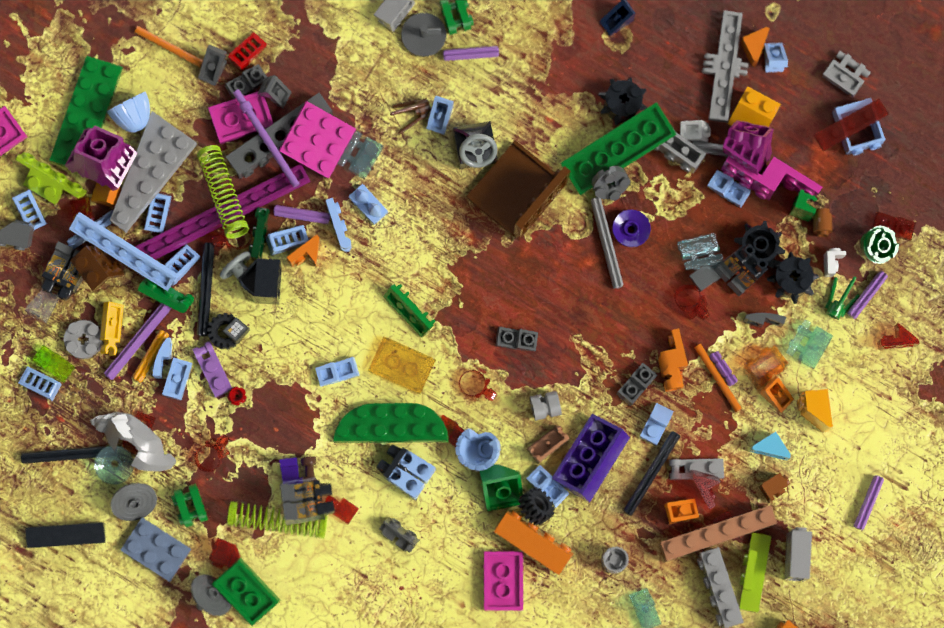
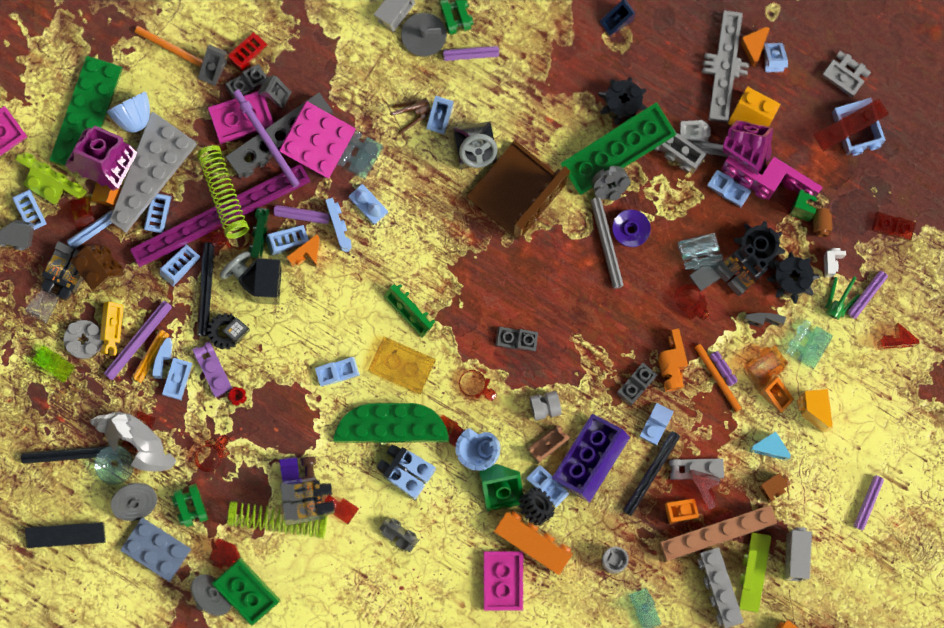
(53, 390): light blue slope -> none
(123, 251): light blue plate -> none
(170, 298): green plate -> none
(879, 244): green cone -> none

